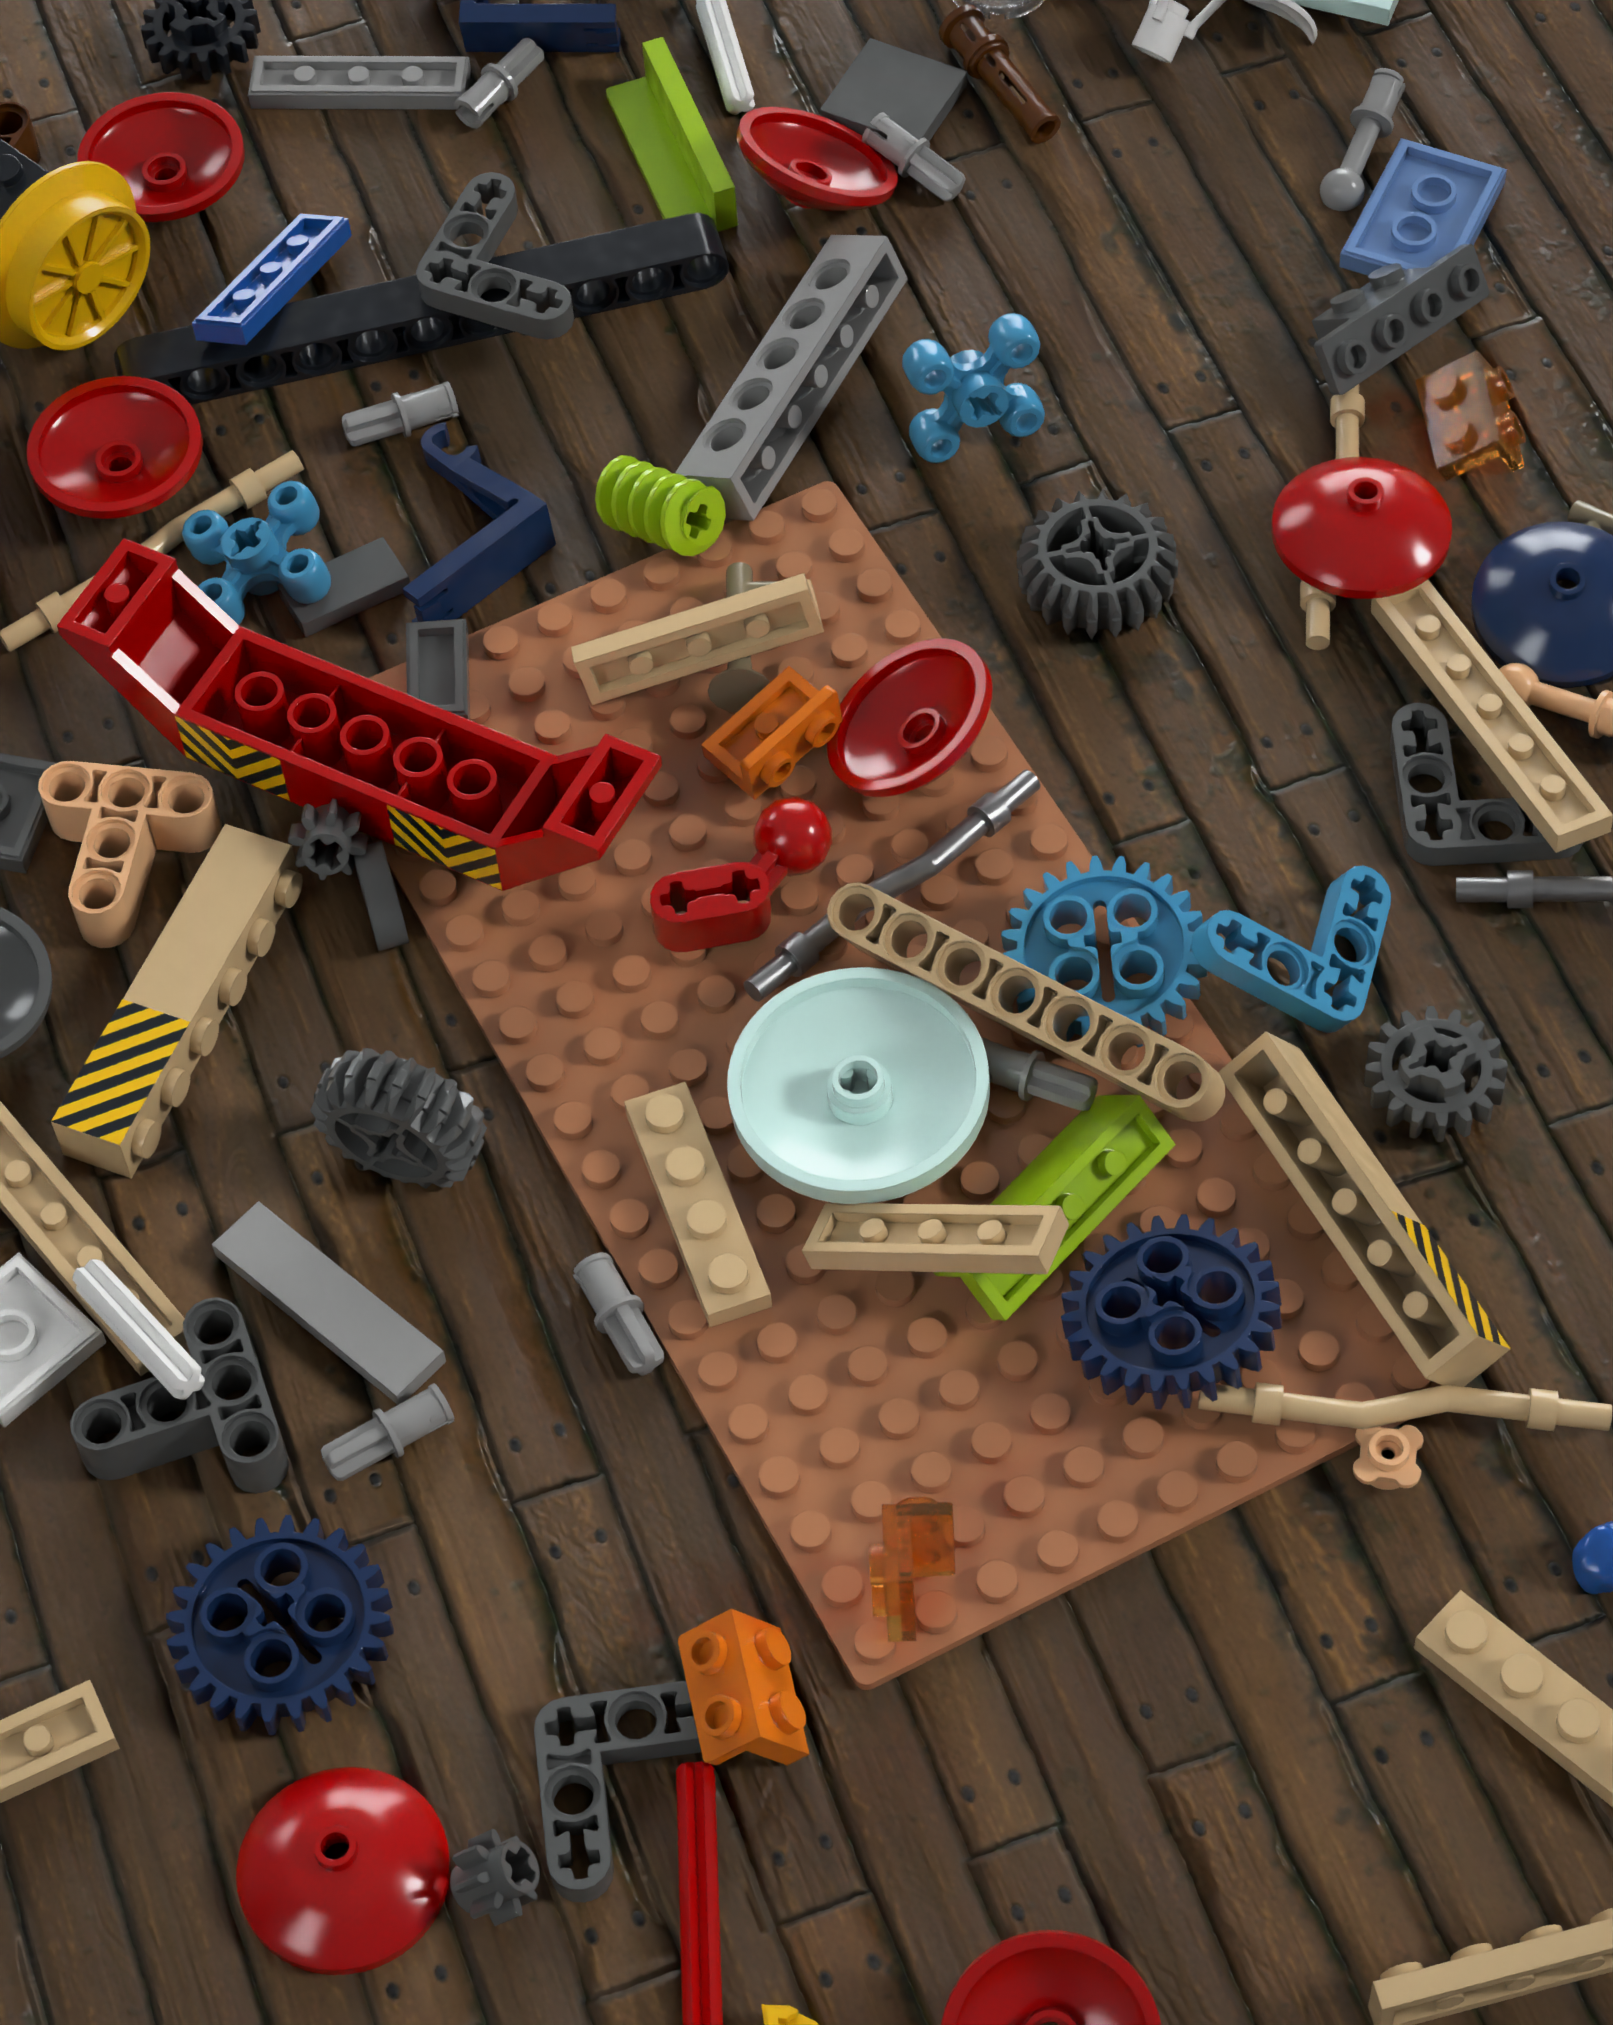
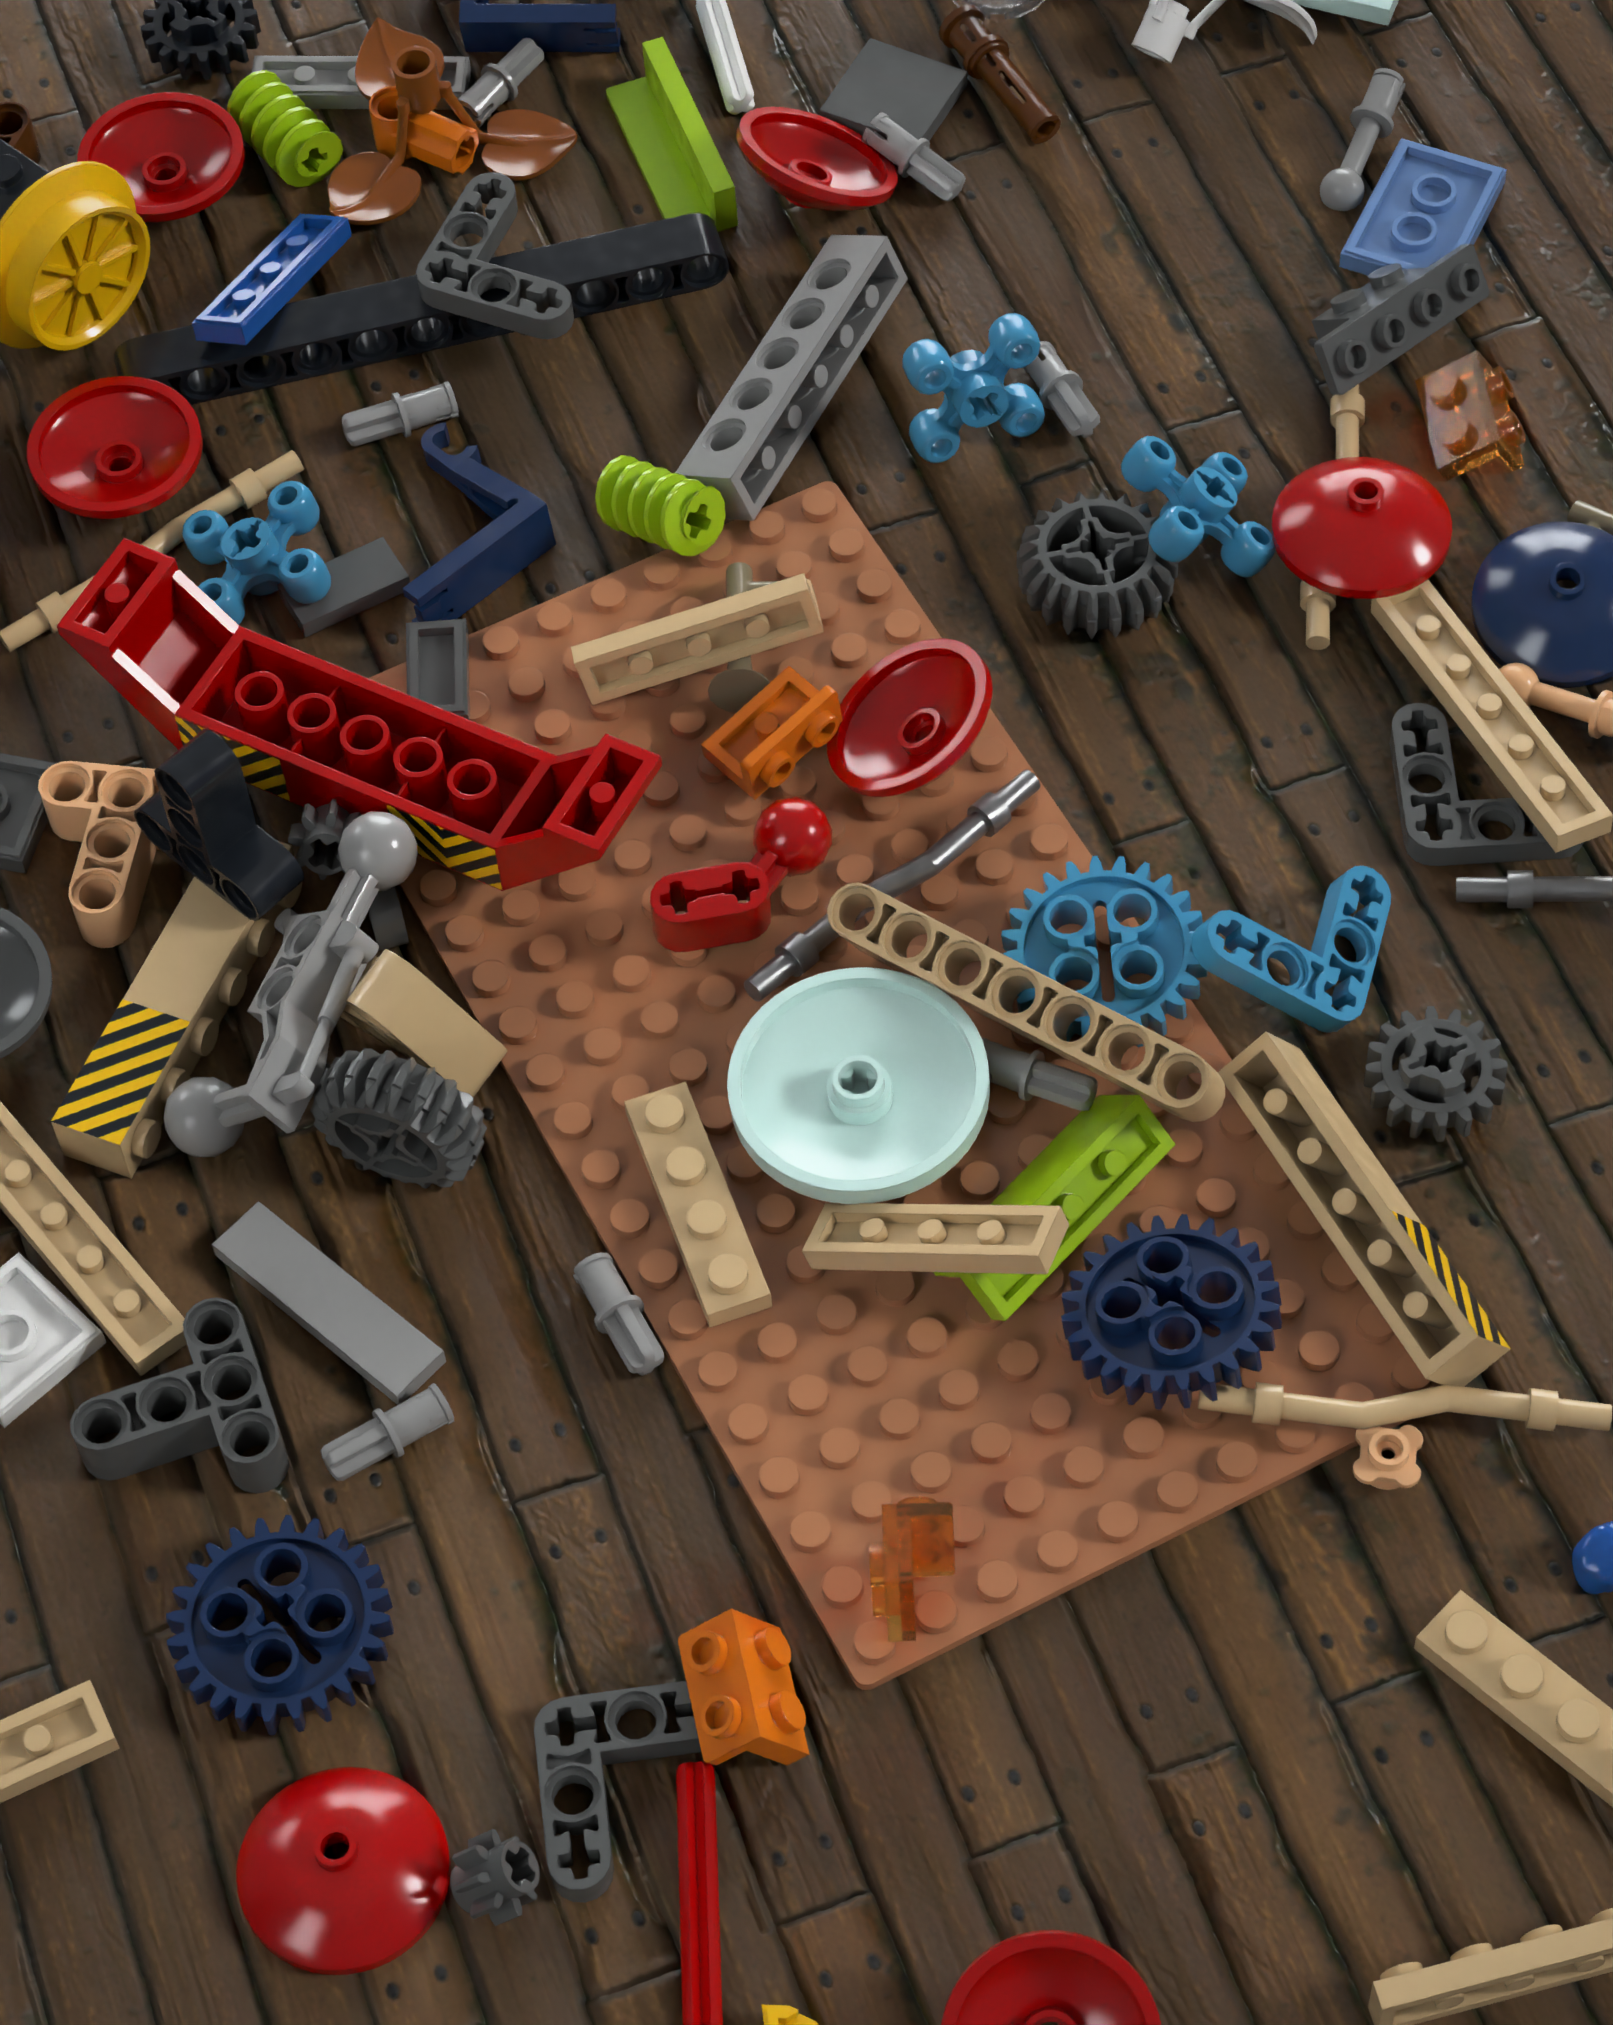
(138, 1329): white axle -> none
(210, 828): none -> black beam
(284, 129): none -> lime piece
(299, 997): none -> light grey piece
(376, 189): none -> dark orange plant
(422, 1022): none -> tan beam
(429, 135): none -> orange piece
(1063, 392): none -> light grey axle
(1198, 506): none -> dark azure gear

